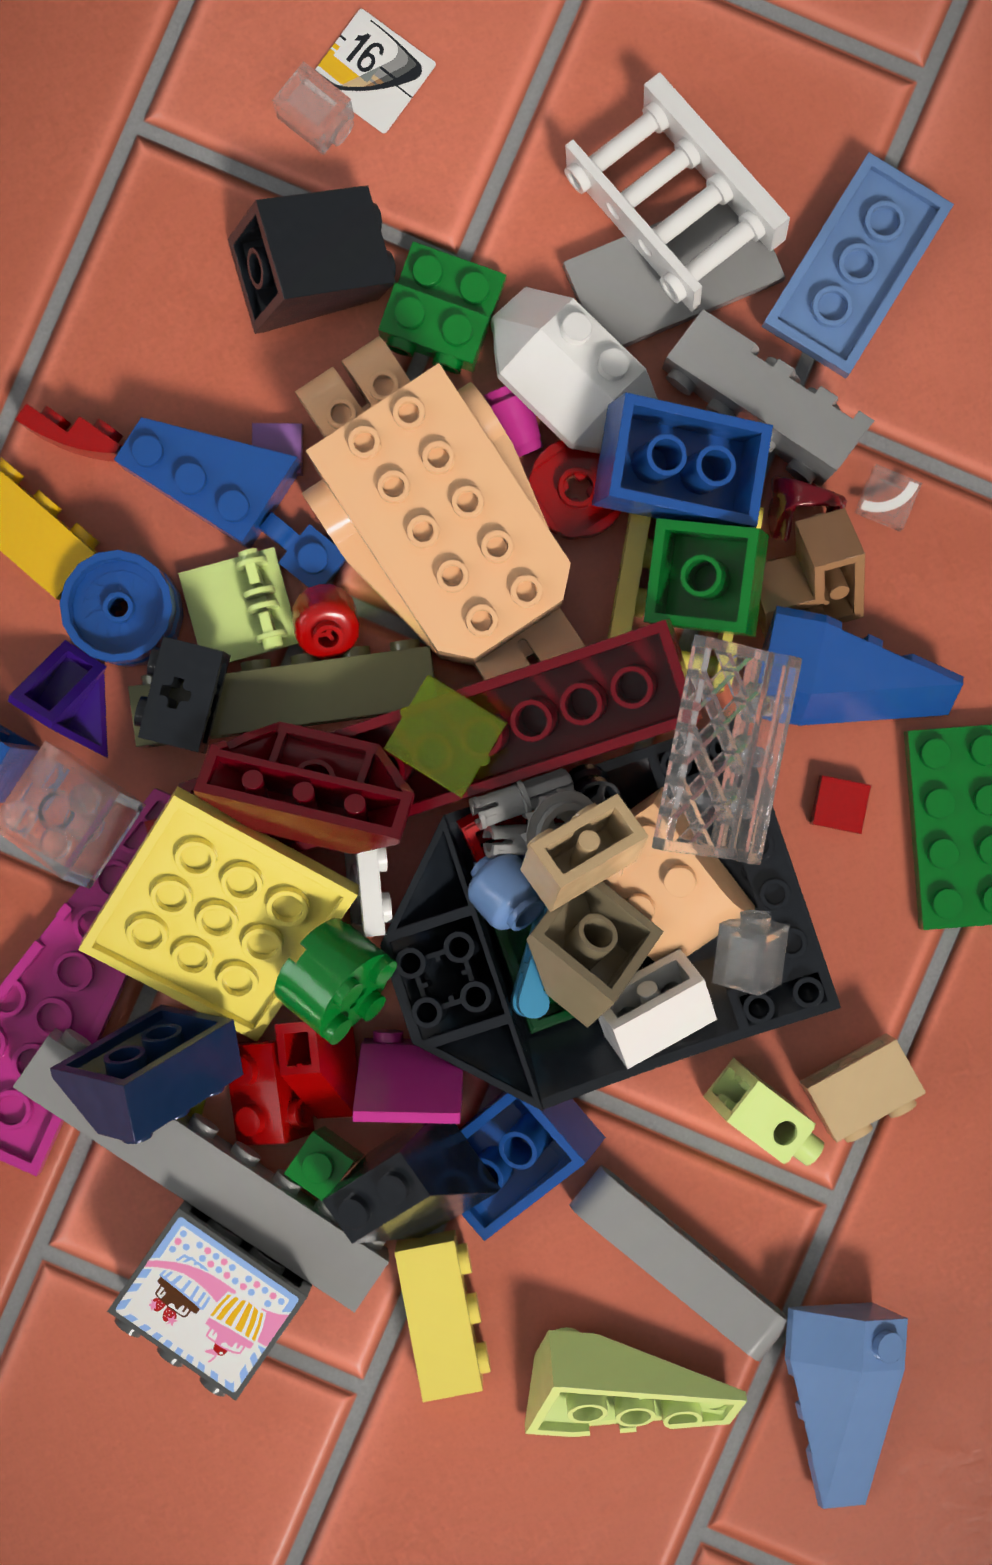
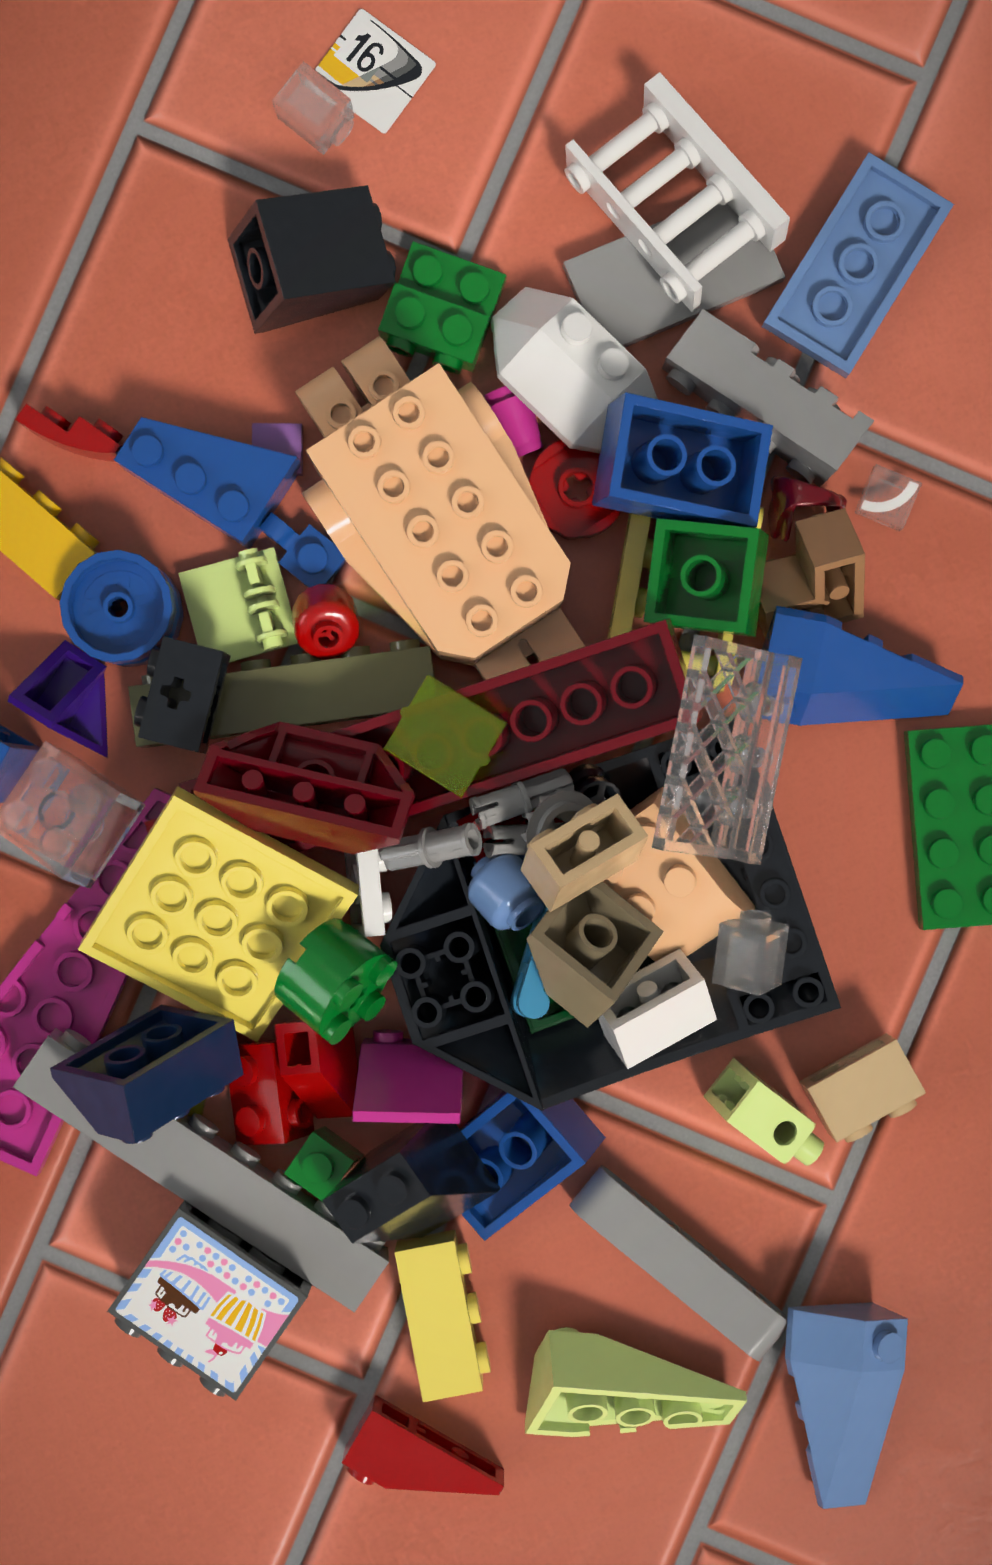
(411, 1455): none -> red slope
(433, 847): none -> light grey axle
(840, 804): red tile -> none

